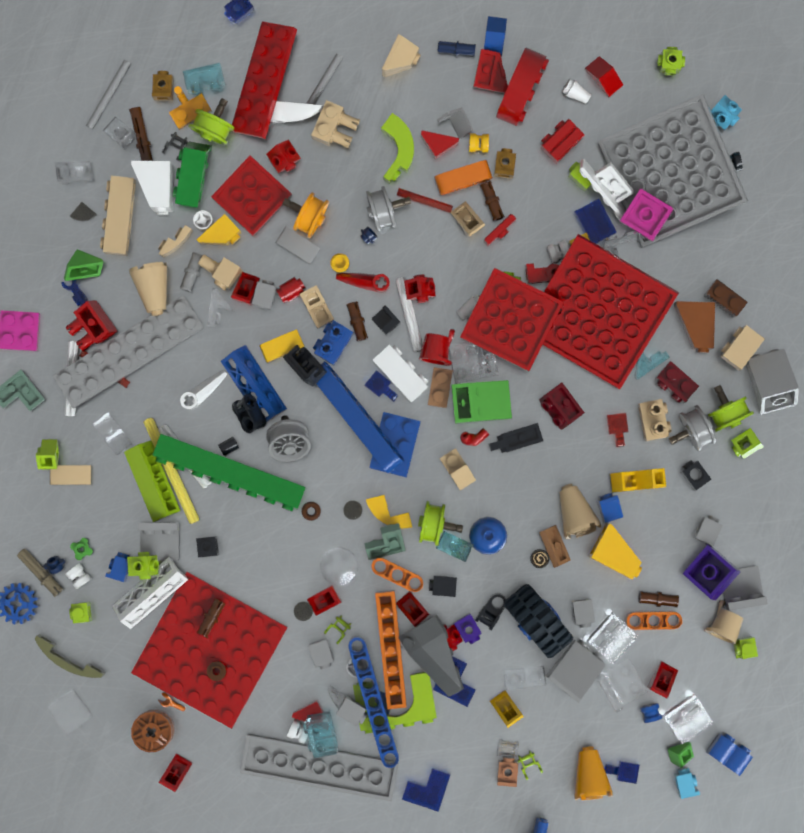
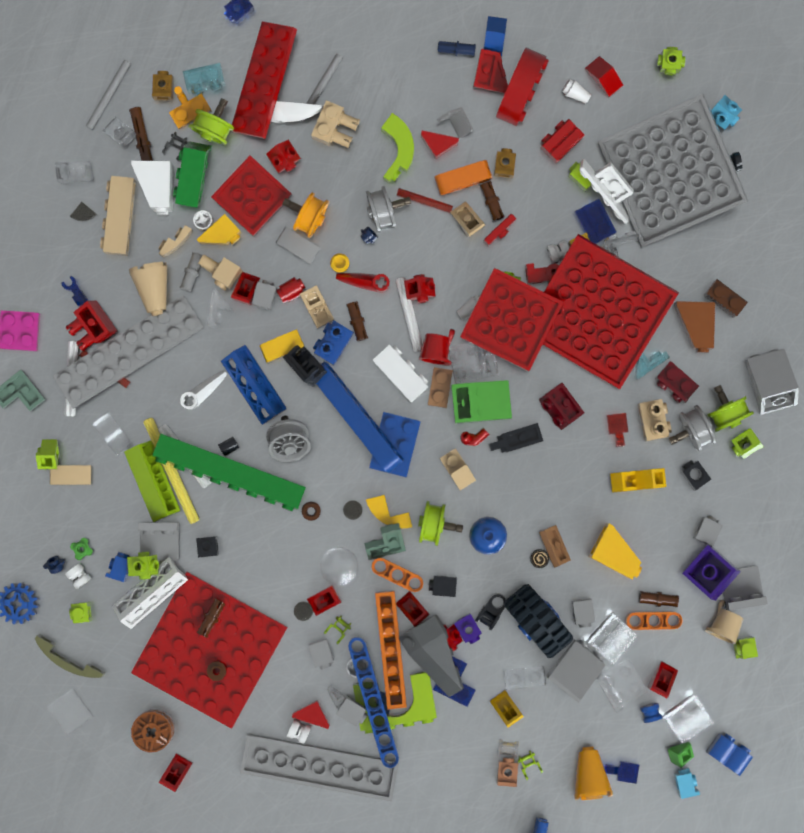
(43, 576): dark tan axle -> none
(83, 266): bright green slope -> none
(168, 702): orange hand -> none
(249, 415): black piece -> none
(321, 734): clear light blue brick -> none
(379, 384): clear blue plate -> none
(386, 320): black panel -> none
(401, 57): tan slope -> none
(429, 795): clear blue plate -> none
(454, 546): clear light blue slope -> none
(474, 142): yellow wheel -> none
(576, 513): tan cone -> none
(609, 507): blue slope -> none
(646, 215): dark pink plate -> none
(742, 347): tan brick -> none

